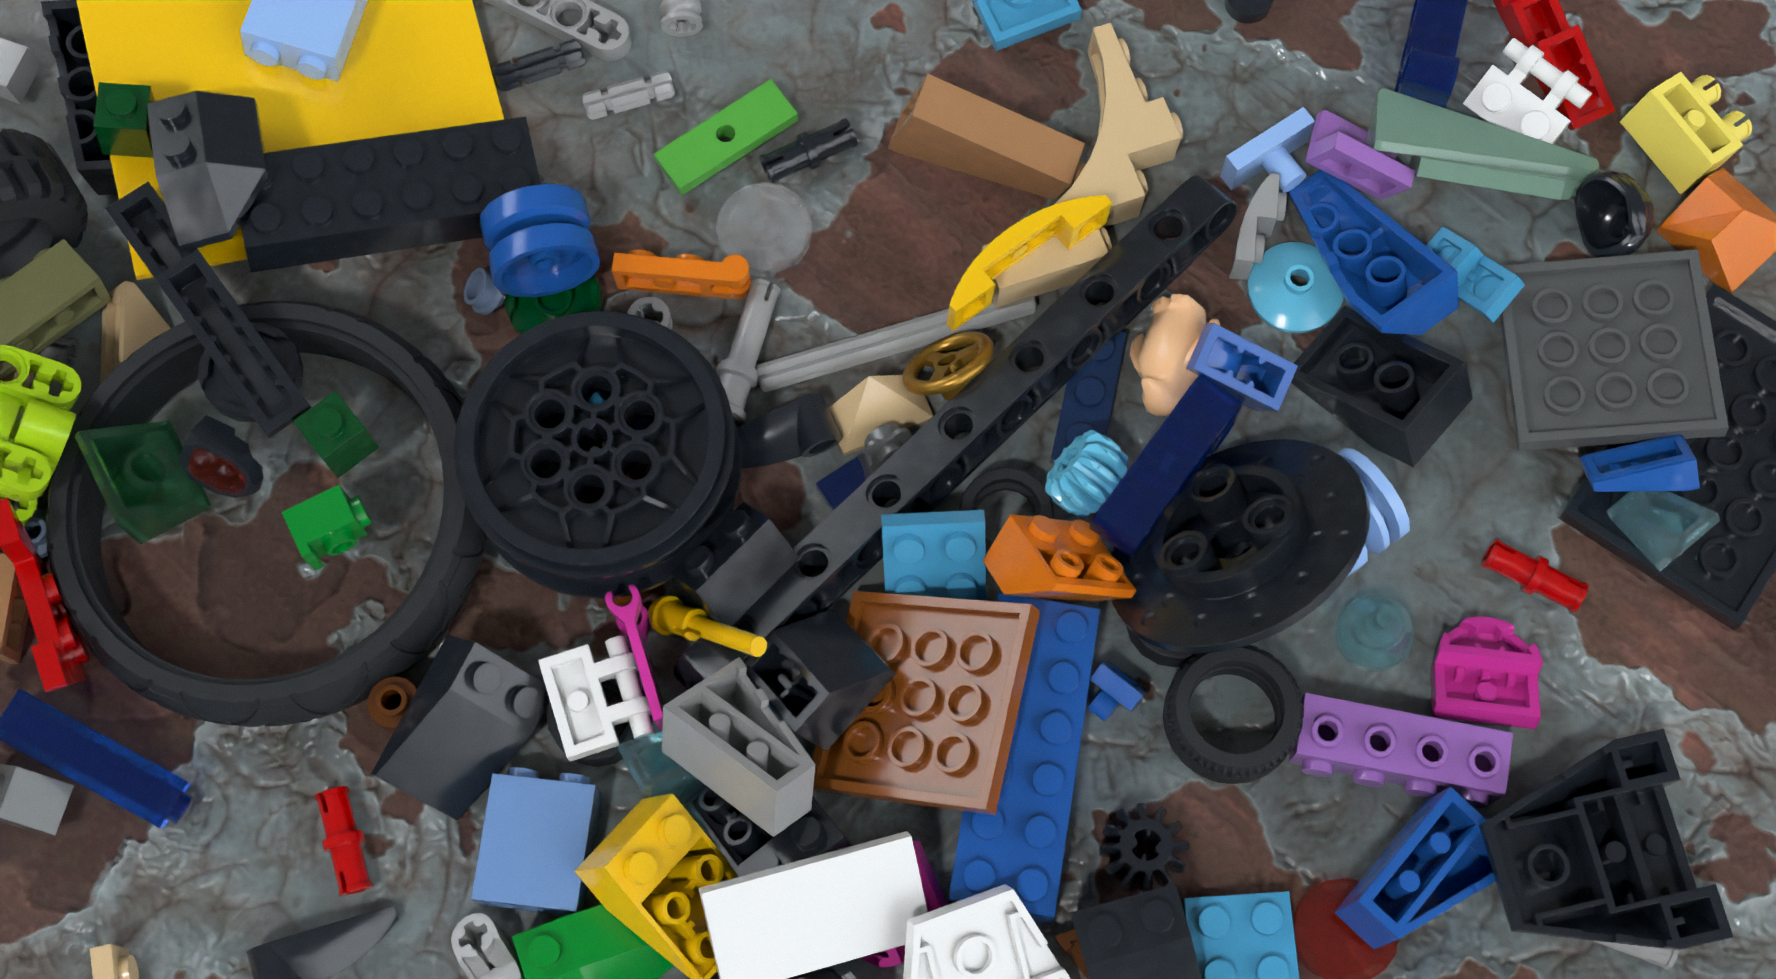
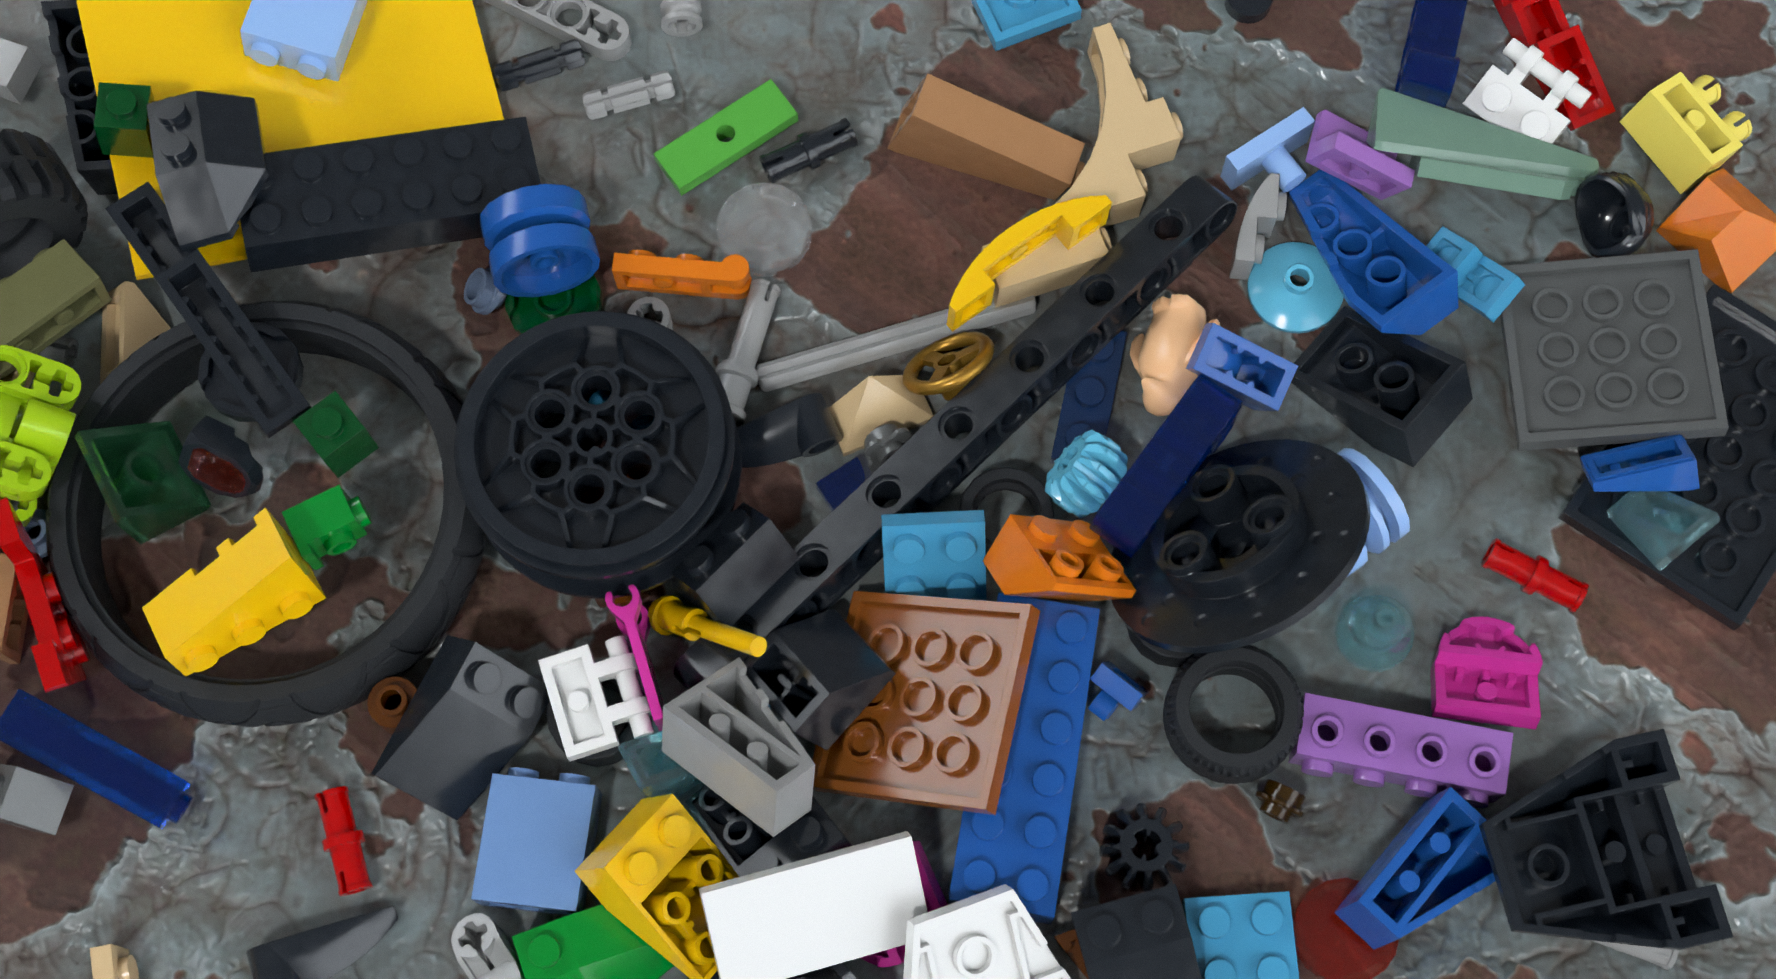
(233, 598): none -> yellow wedge
(1280, 801): none -> dark brown plate

